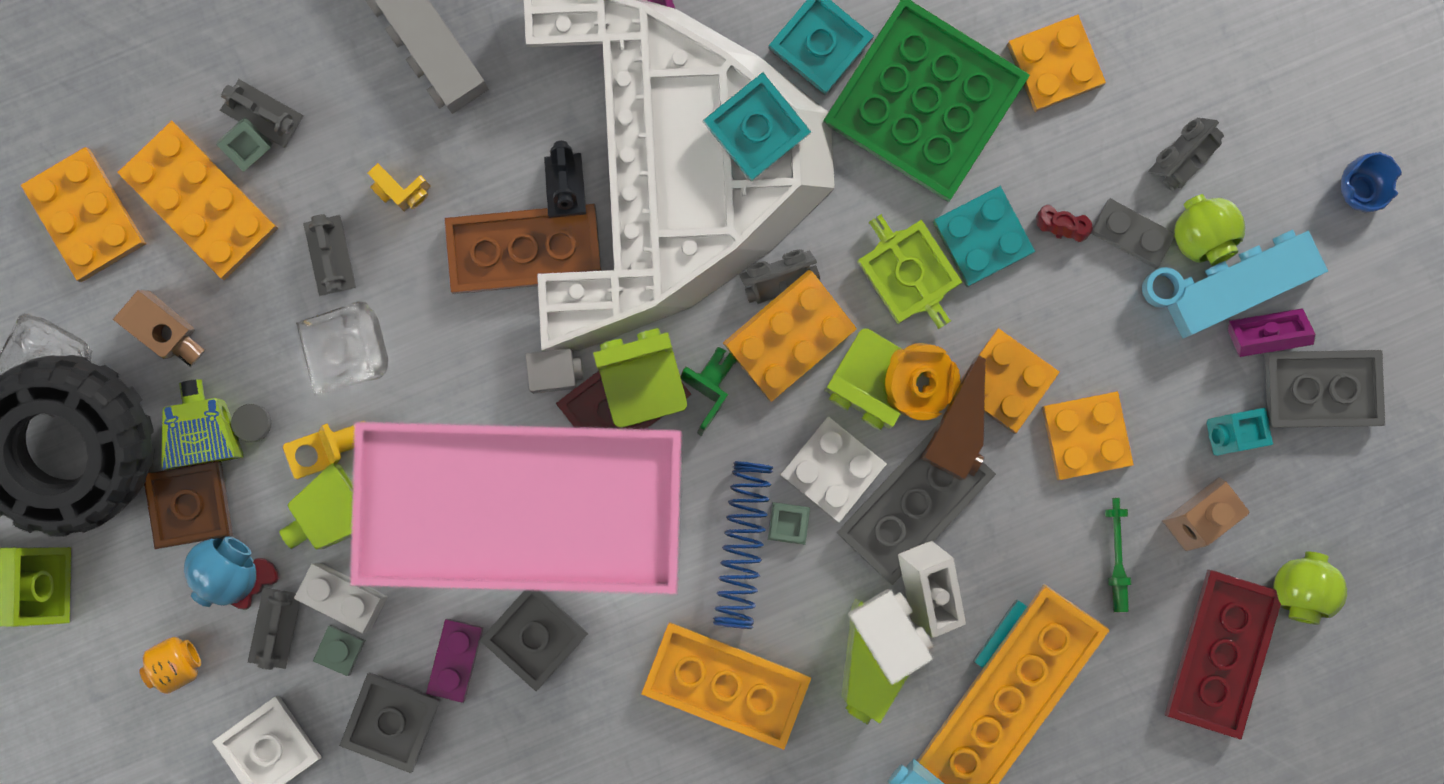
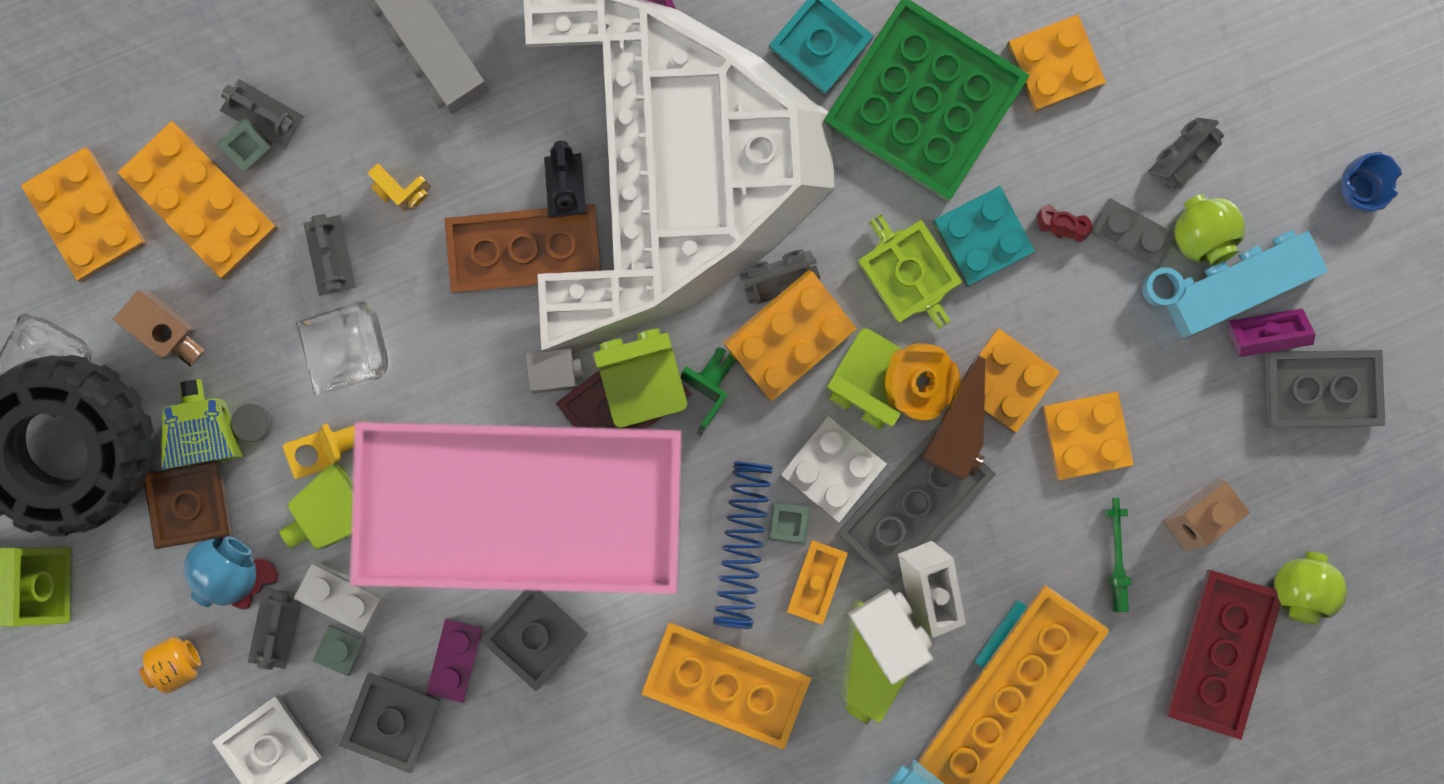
(756, 126): teal plate -> none
(817, 582): none -> light orange plate
(1239, 431): teal bracket -> none

